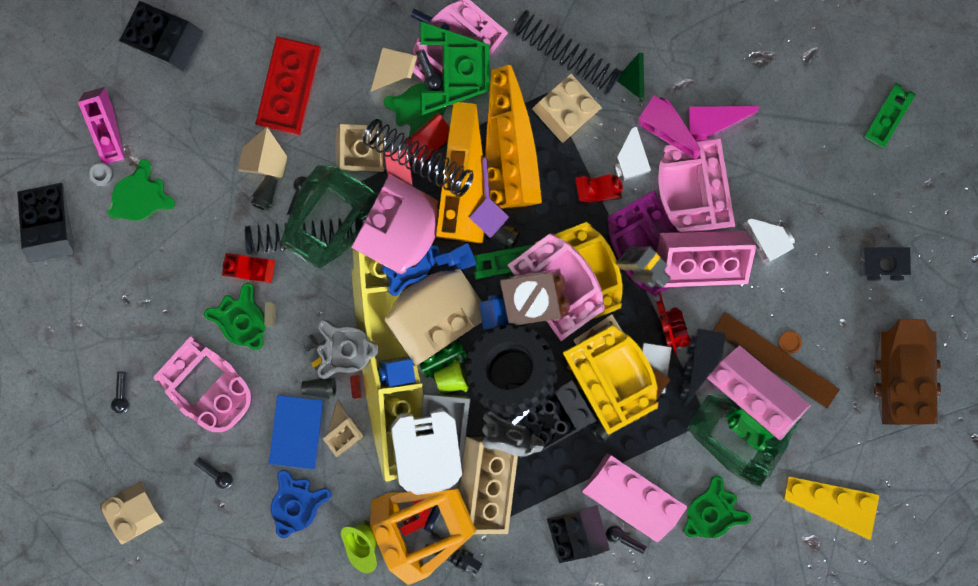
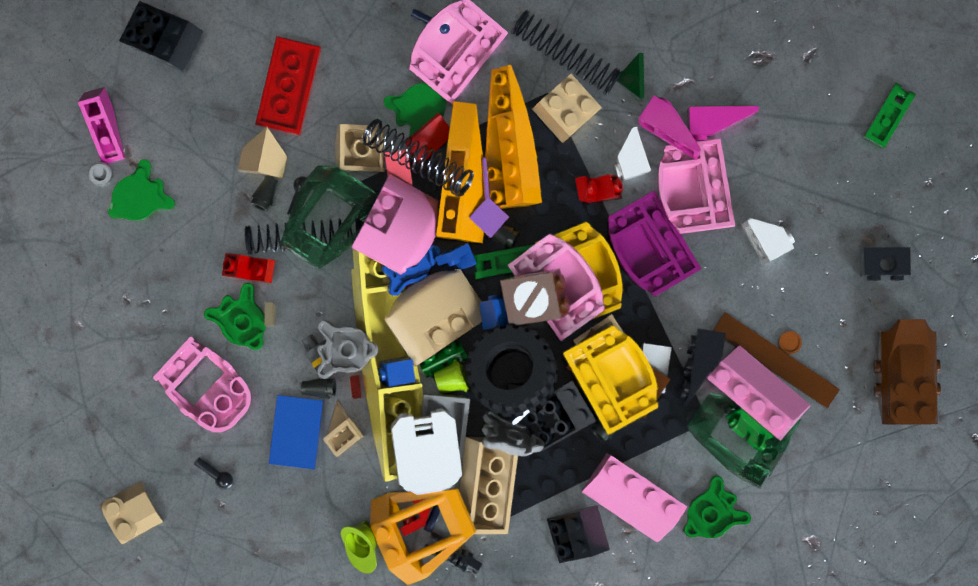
(44, 223): black slope -> none
(120, 404): black bar -> none
(294, 504): blue tile -> none
(393, 67): tan slope -> none
(432, 80): black bar -> none
(464, 67): green wing -> none
(616, 535): black bar -> none
(646, 266): dark grey hips -> none
(675, 324): red hinge -> none
(707, 257): bright pink slope -> none
(840, 505): yellow wing -> none

